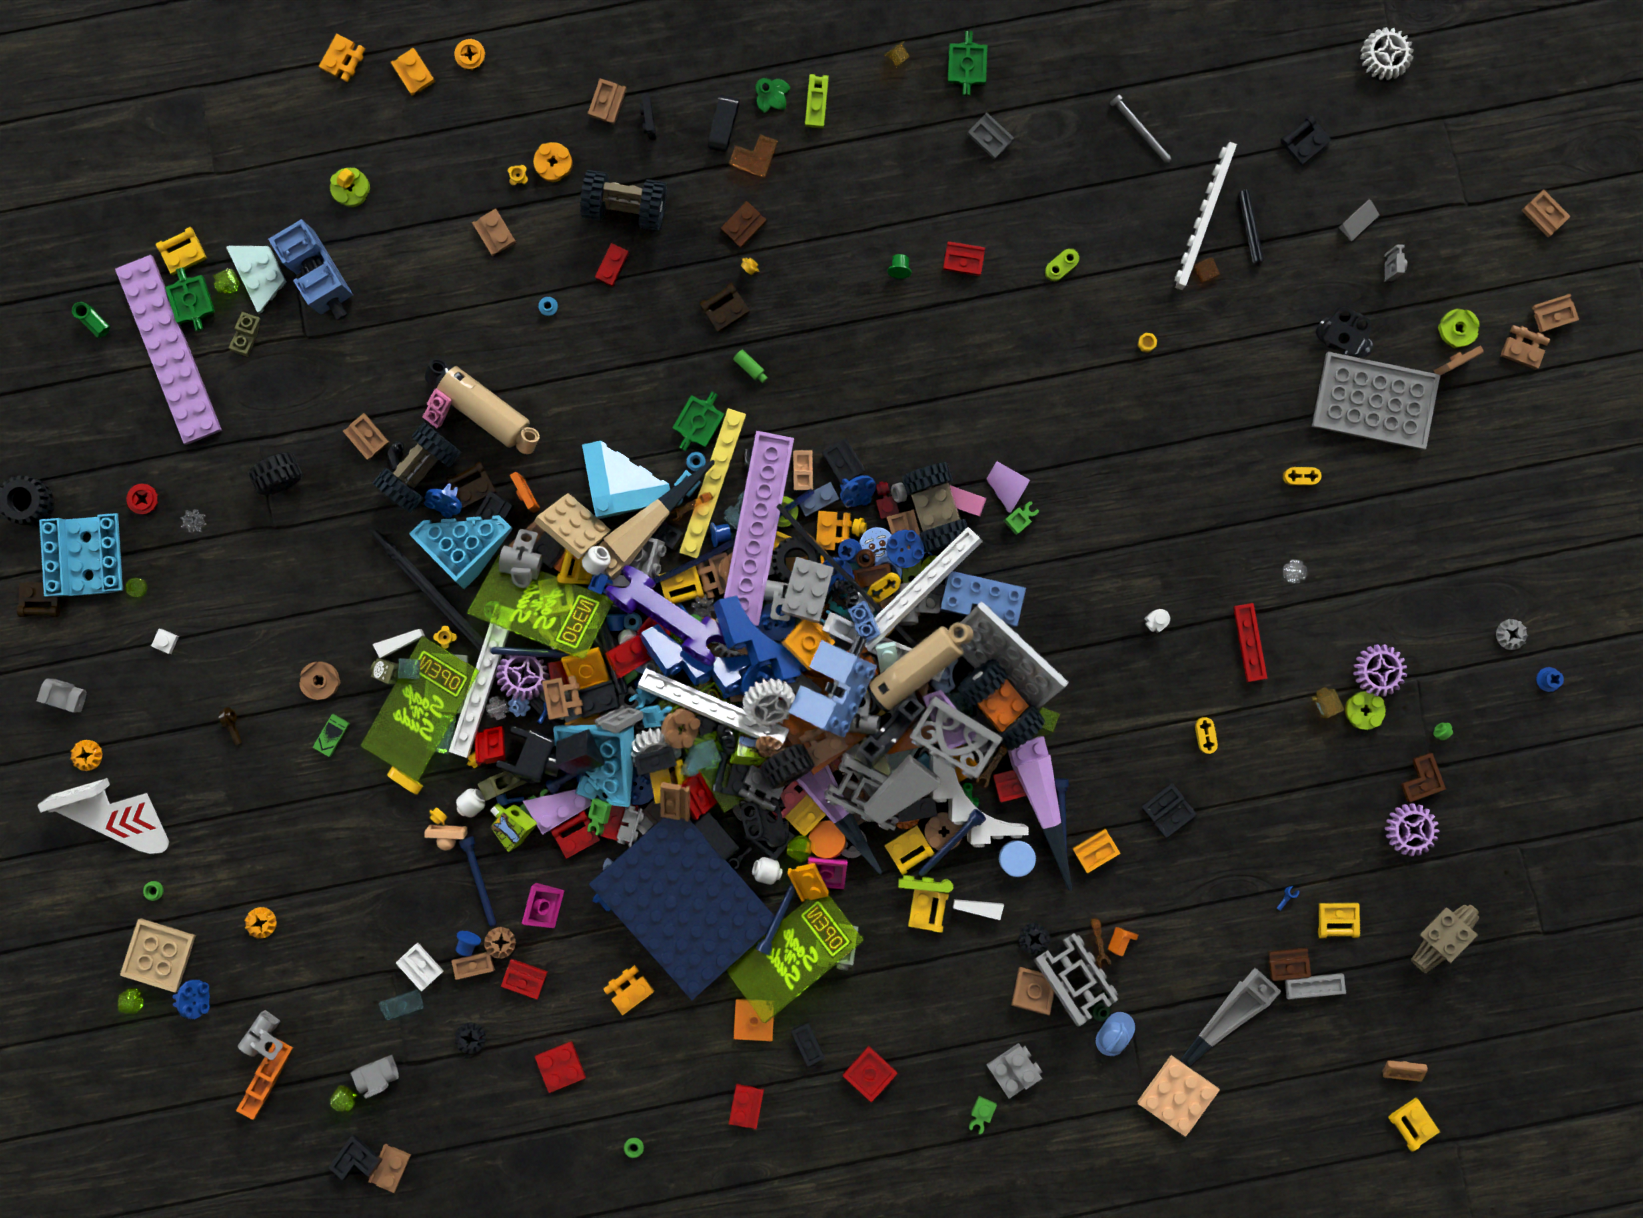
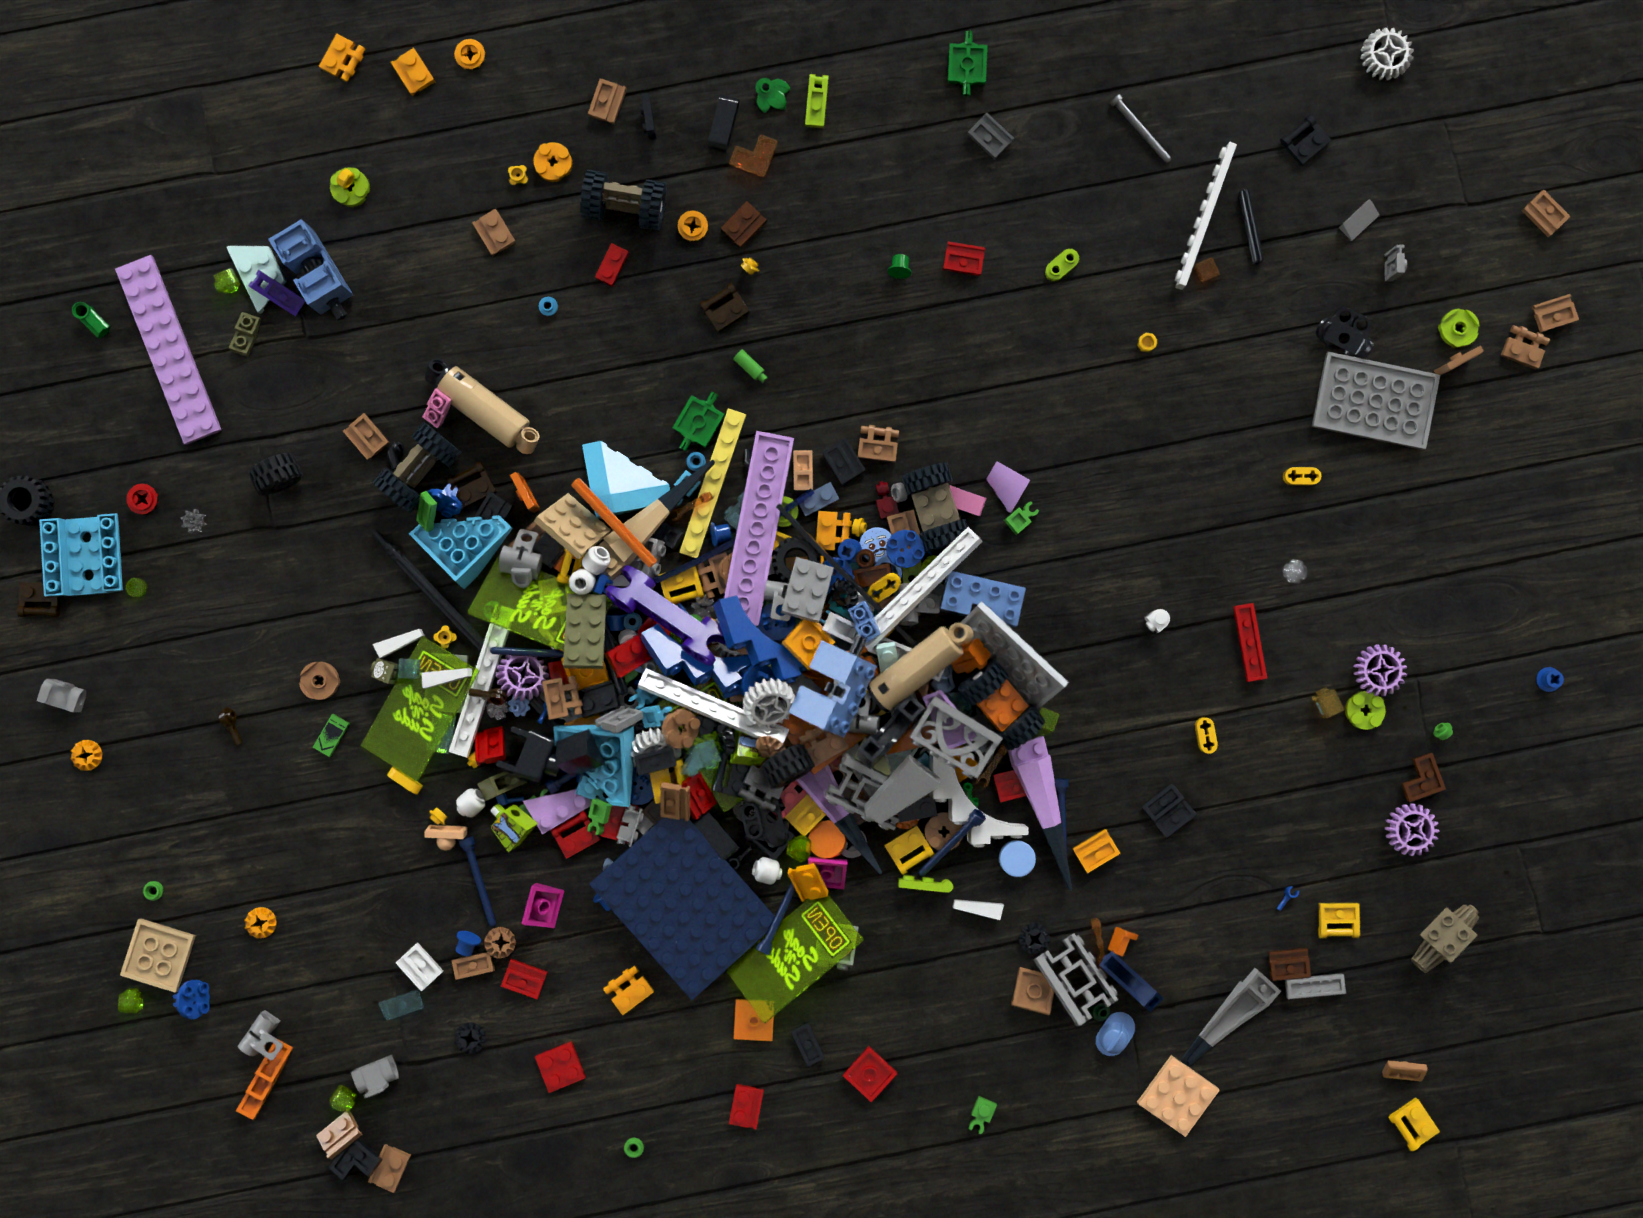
(127, 821): white piece -> none
(165, 641): white plate -> none
(184, 256): yellow plate -> none
(190, 299): green plate -> none
(277, 293): none -> dark purple plate
(339, 1134): none -> plate
(426, 511): none -> bright green tile
(437, 678): none -> white piece
(494, 696): none -> dark brown plate
(580, 587): none -> white head
(585, 631): none -> olive plate
(620, 529): none -> orange axle
(688, 218): none -> light orange gear
(857, 491): blue plate -> none
(878, 449): none -> medium nougat plate
(898, 54): clear yellow piece -> none
(921, 910): yellow plate -> none
(973, 657): none -> orange brick
(1015, 1070): light grey plate -> none
(1130, 981): none -> dark blue arch
(1503, 635): light grey gear -> none

